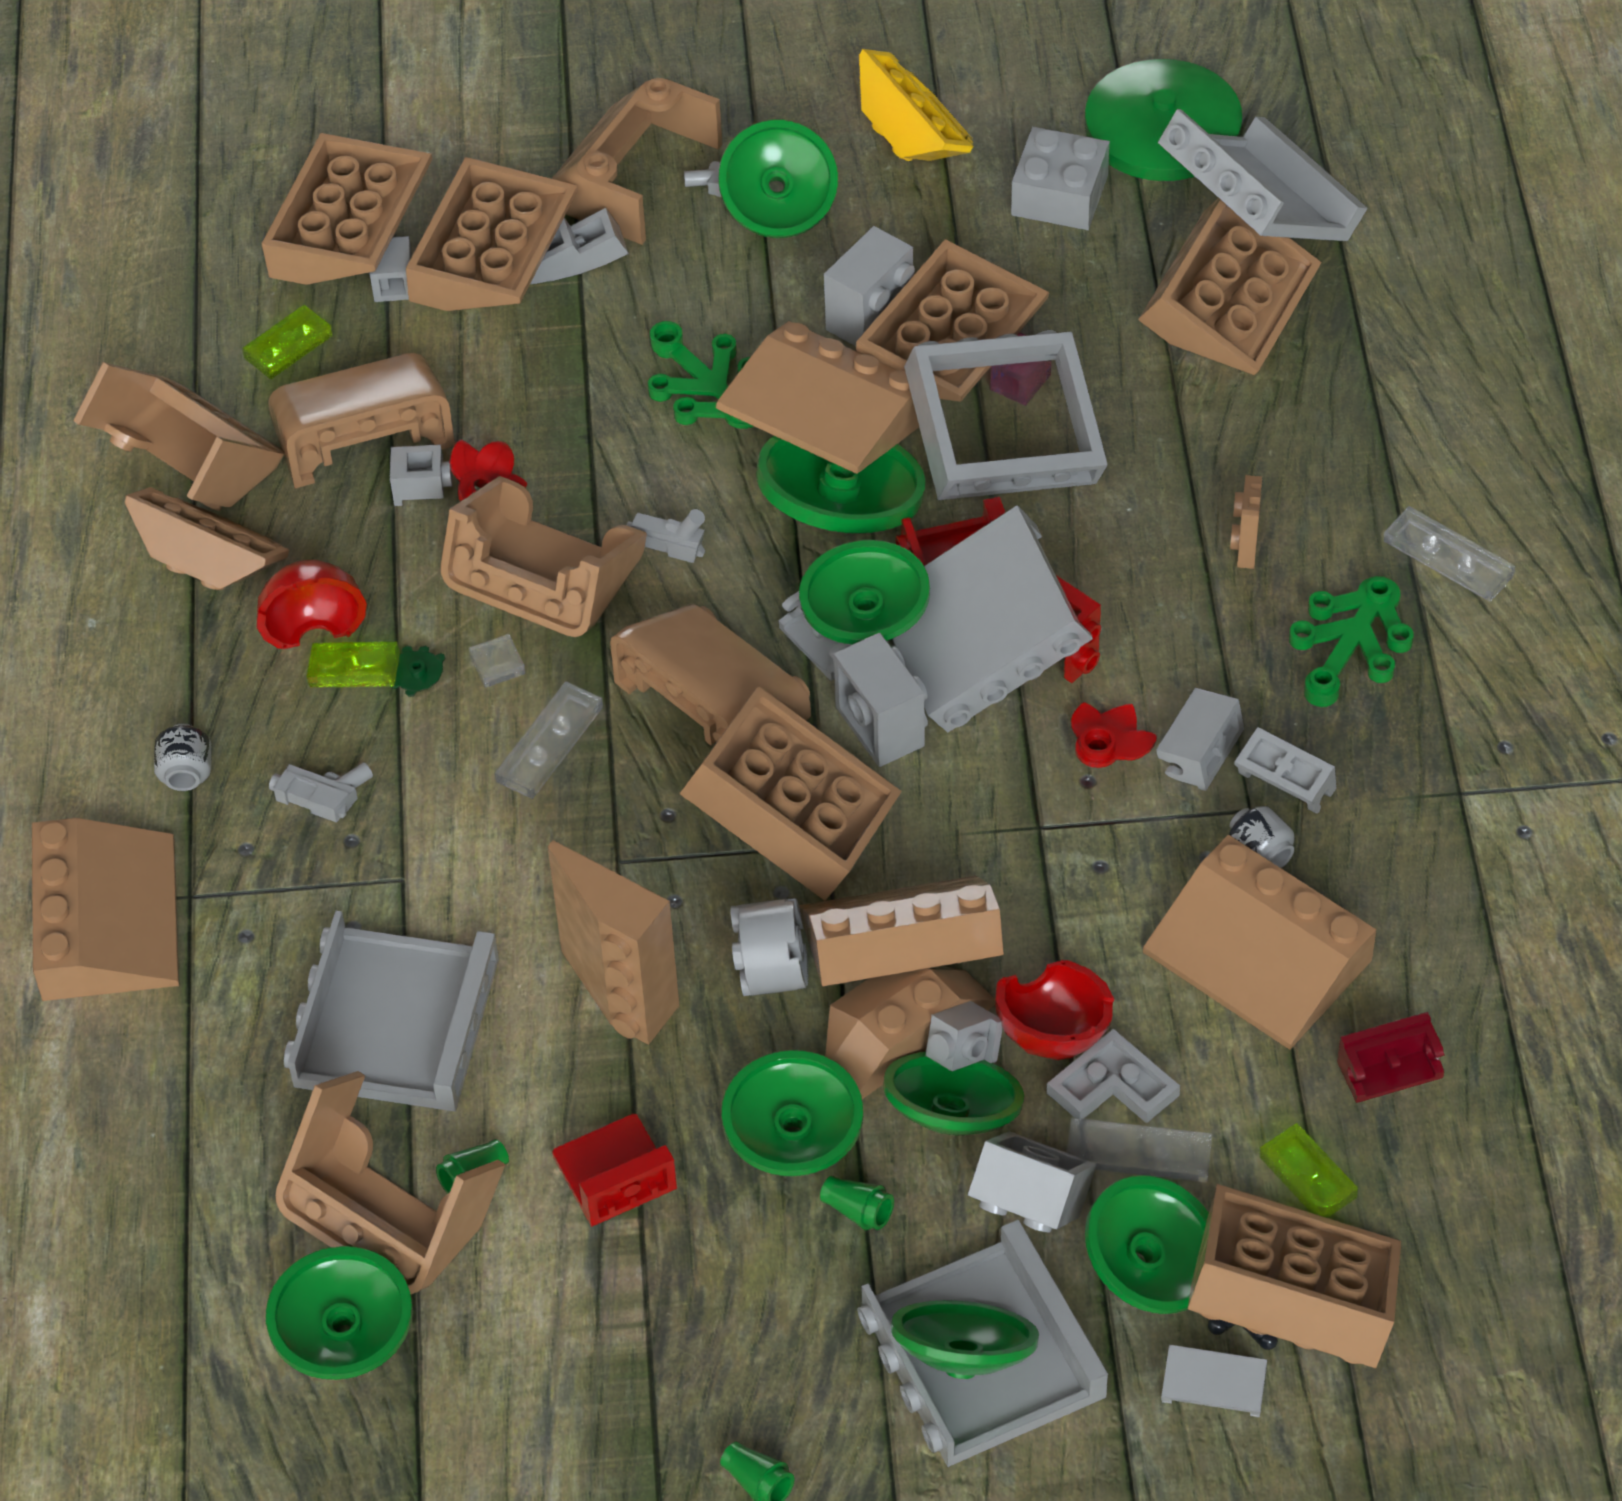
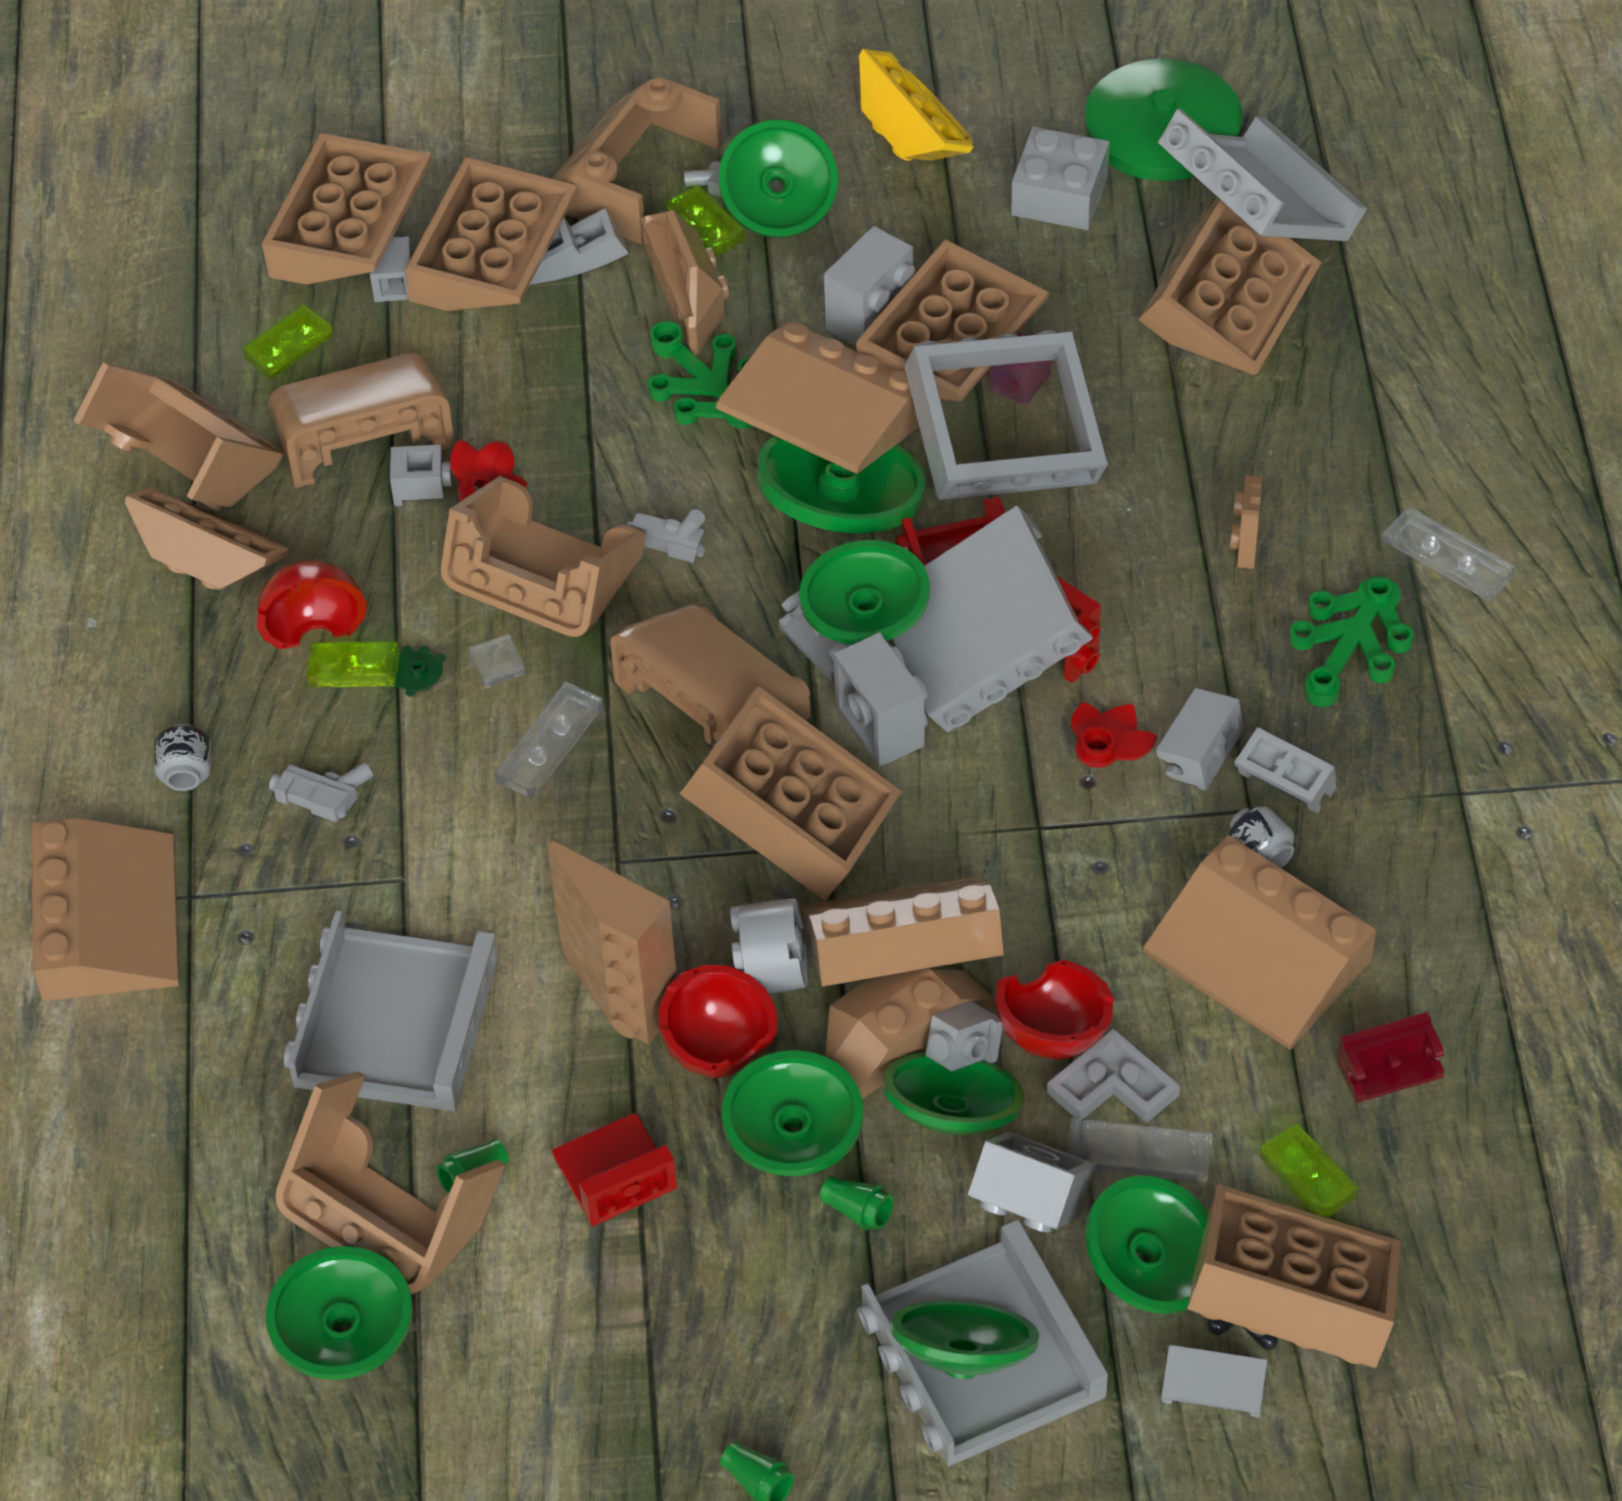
(685, 276): none -> medium nougat wedge
(708, 219): none -> clear neon green plate
(716, 1020): none -> red cylinder

